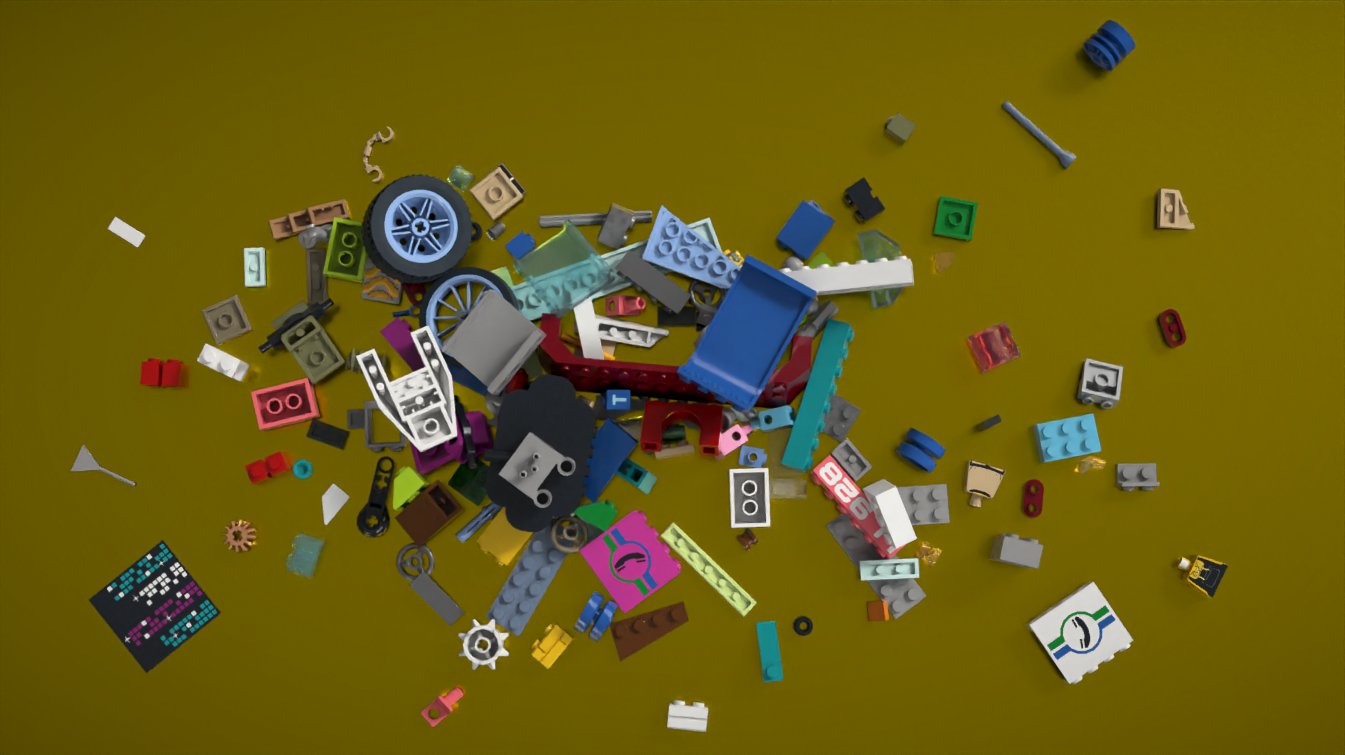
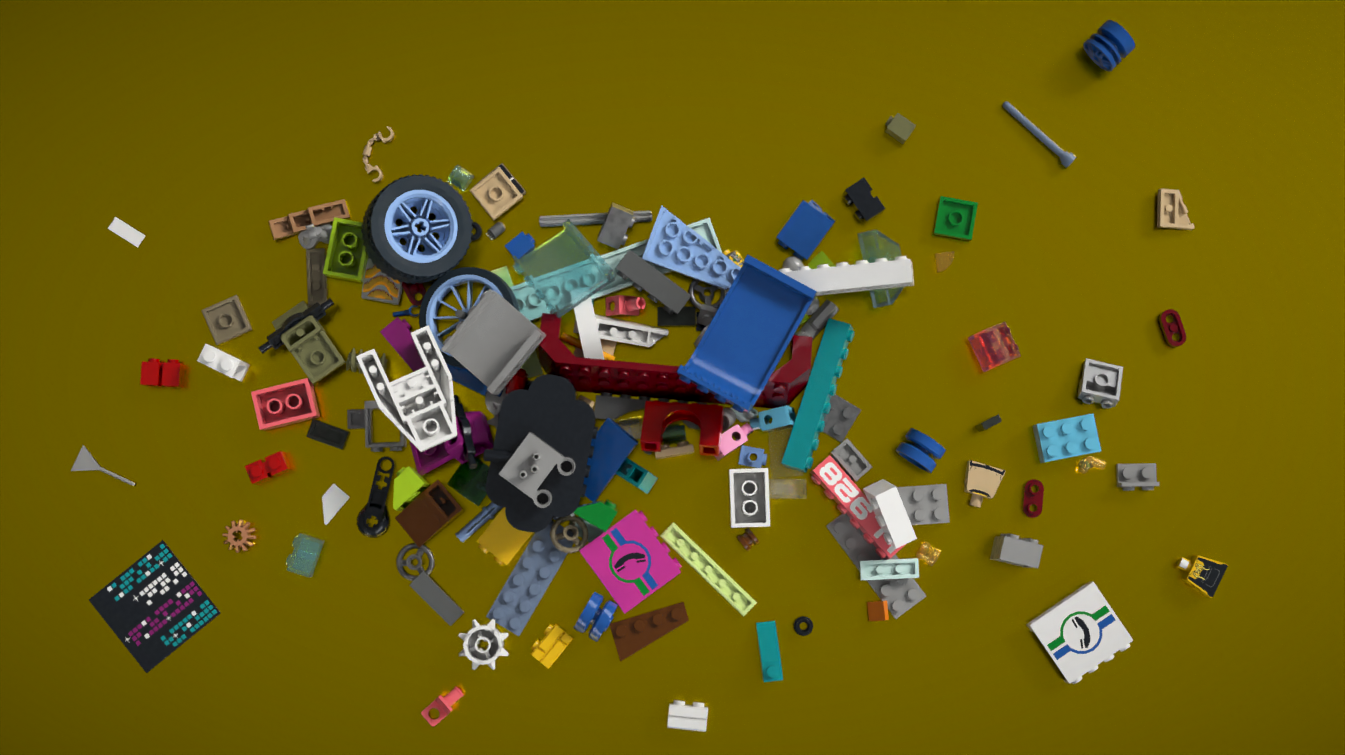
(254, 267): light aqua plate -> none
(302, 469): teal tile -> none
(617, 400): blue brick -> none

